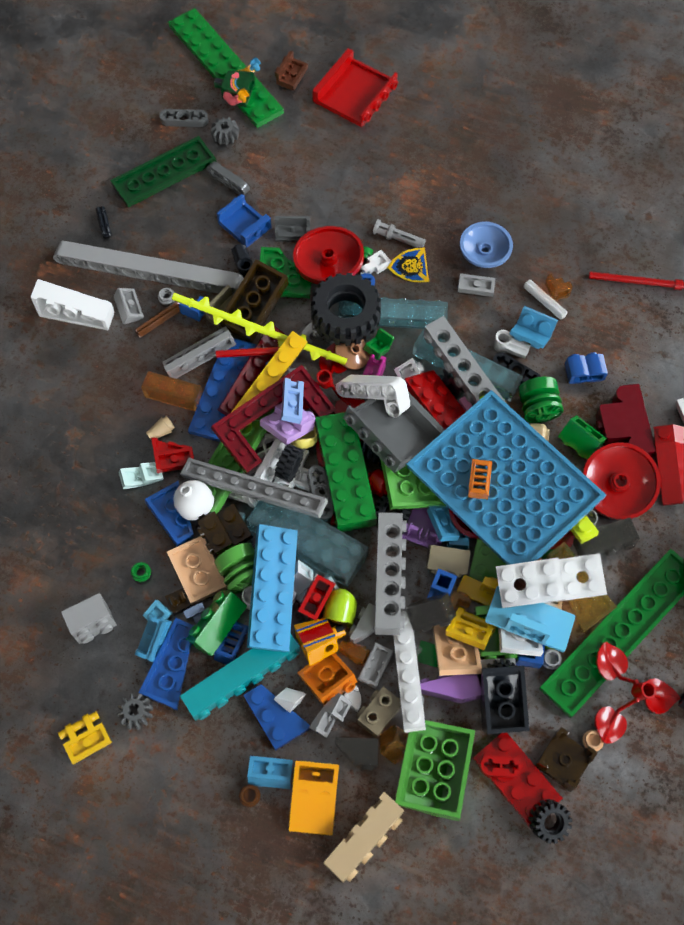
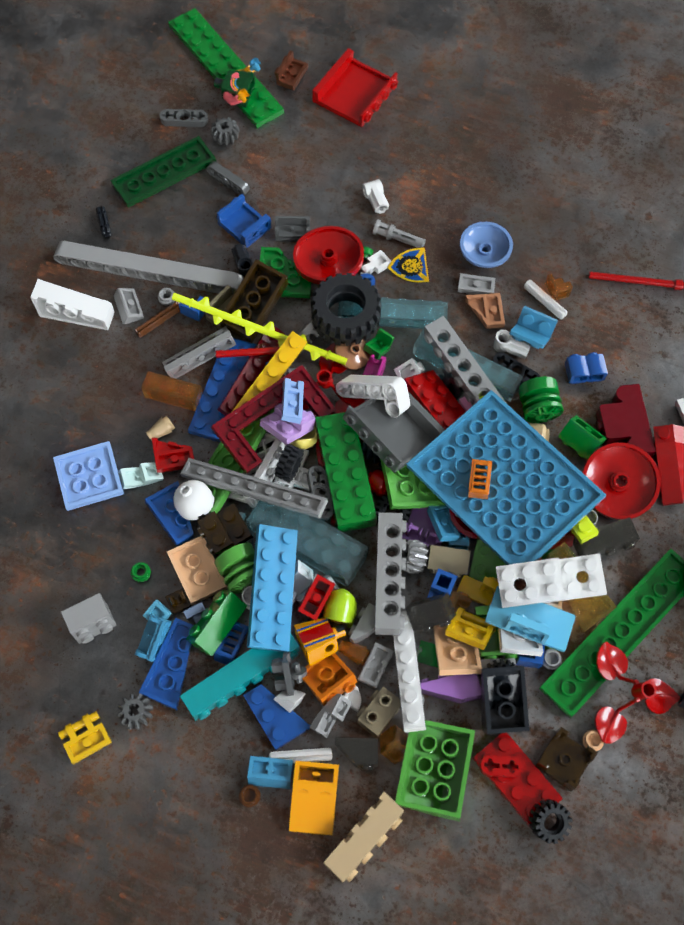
(88, 475): none -> light blue plate
(284, 665): none -> dark grey hips
(307, 755): none -> white axle
(374, 191): none -> white piece
(416, 556): none -> light grey gear
(488, 309): none -> nougat wing

